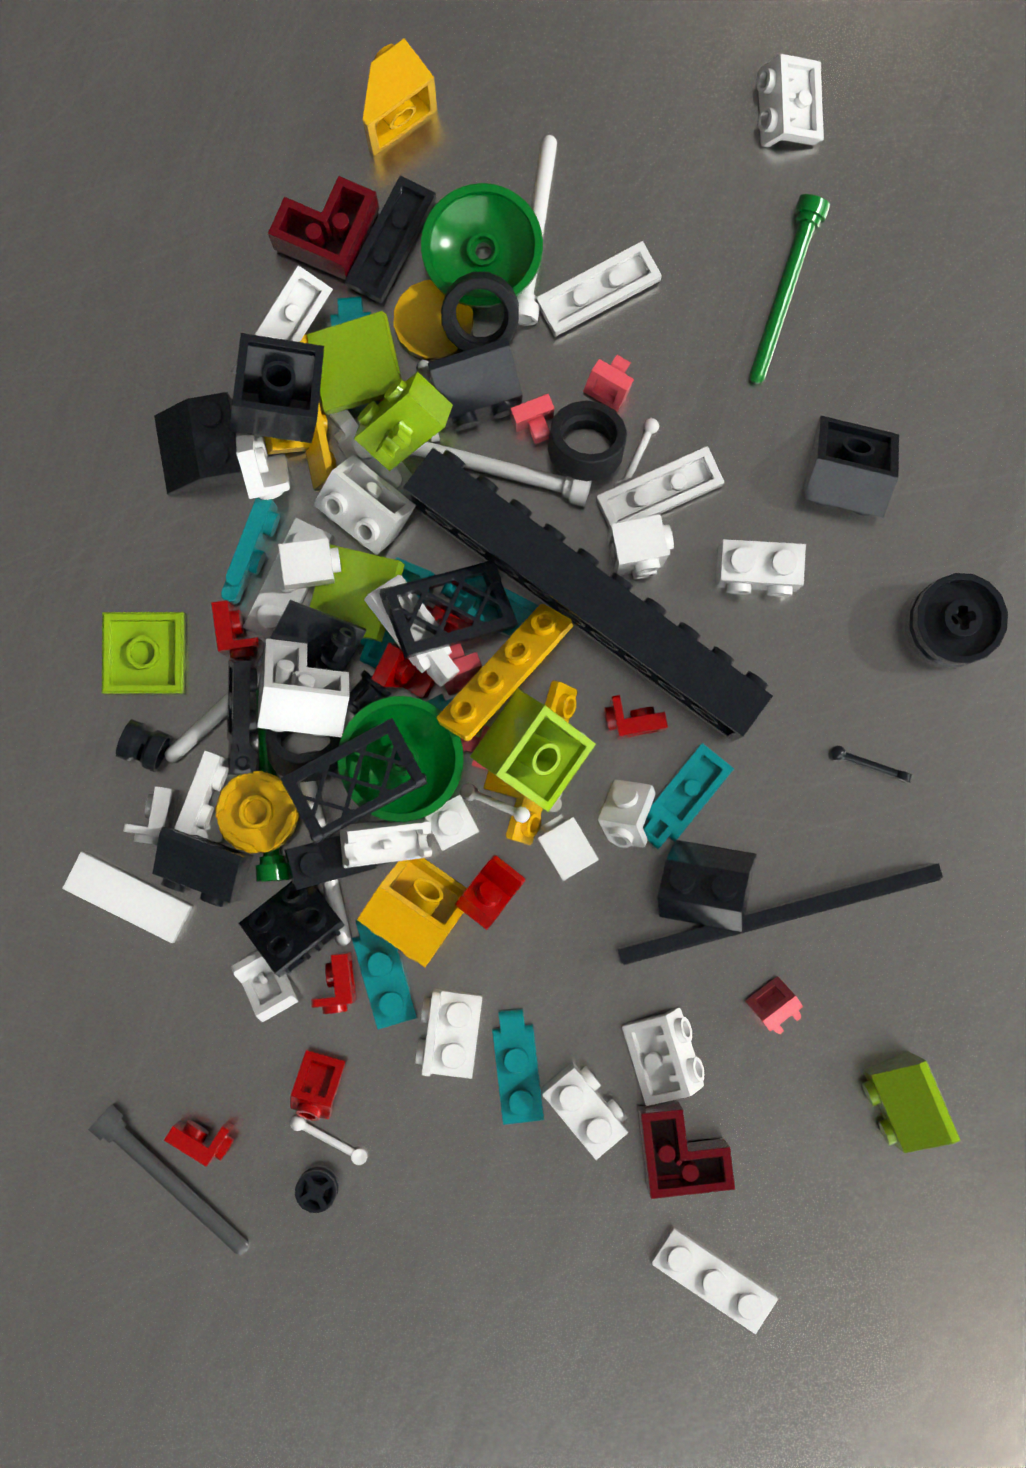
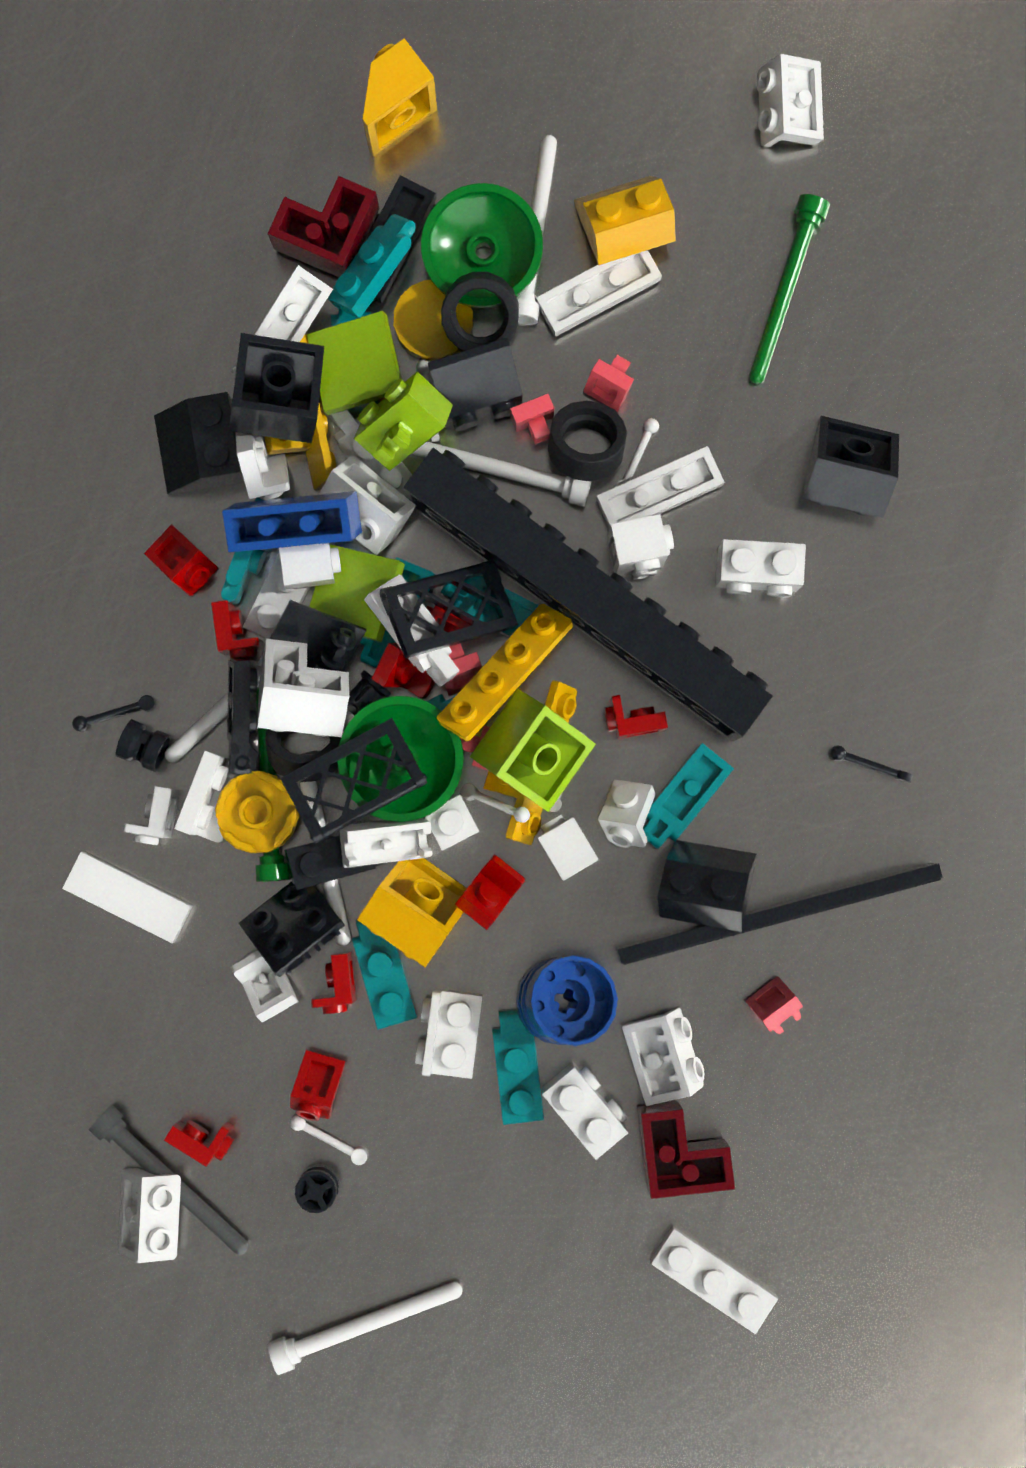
(143, 653): lime tile -> none
(145, 703): none -> black hinge
(149, 1215): none -> white bracket
(181, 560): none -> red bracket
(200, 865): black slope -> none
(288, 1352): none -> white piece
(292, 521): none -> blue brick
(372, 266): none -> teal hinge
(589, 994): none -> blue wheel
(627, 219): none -> yellow slope
(909, 1104): lime slope -> none
(980, 618): black wheel -> none

